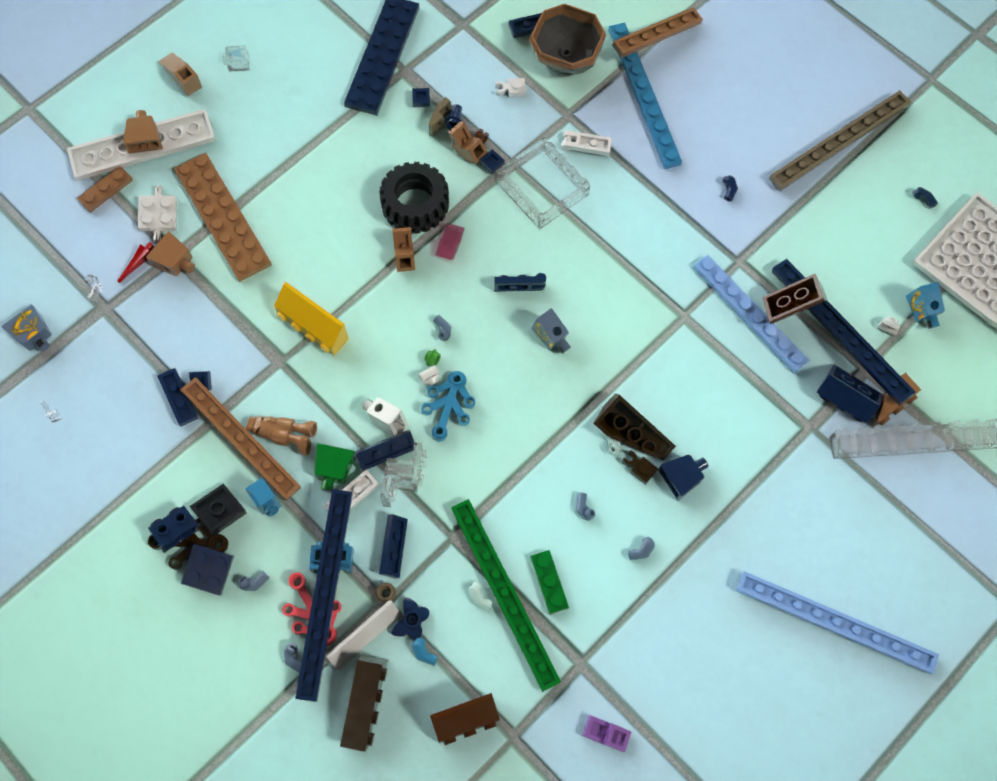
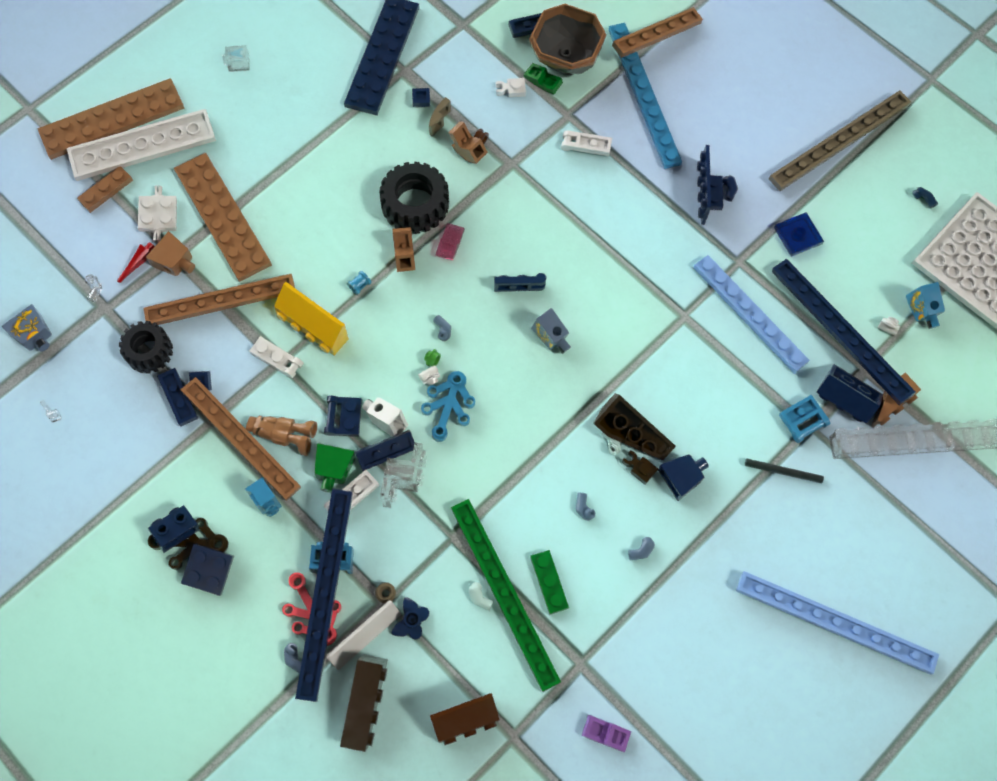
(111, 117): none -> medium nougat plate
(136, 337): none -> black tyre
(141, 133): medium nougat torso -> none
(181, 73): medium nougat slope -> none
(216, 300): none -> medium nougat plate
(218, 509): black plate -> none
(253, 584): sand blue arm -> none
(275, 357): none -> white plate
(349, 418): none -> dark blue plate
(359, 282): none -> dark azure bush
(393, 546): dark blue plate -> none
(421, 652): dark azure arm -> none
(454, 116): dark blue cone -> none
(492, 161): dark blue plate -> none
(523, 202): clear window -> none
(541, 78): none -> green slope
(710, 187): none -> dark blue bracket
(784, 470): none -> pearl dark grey bar
(794, 299): reddish brown slope -> none
(798, 234): none -> clear blue plate
(802, 412): none -> dark azure plate

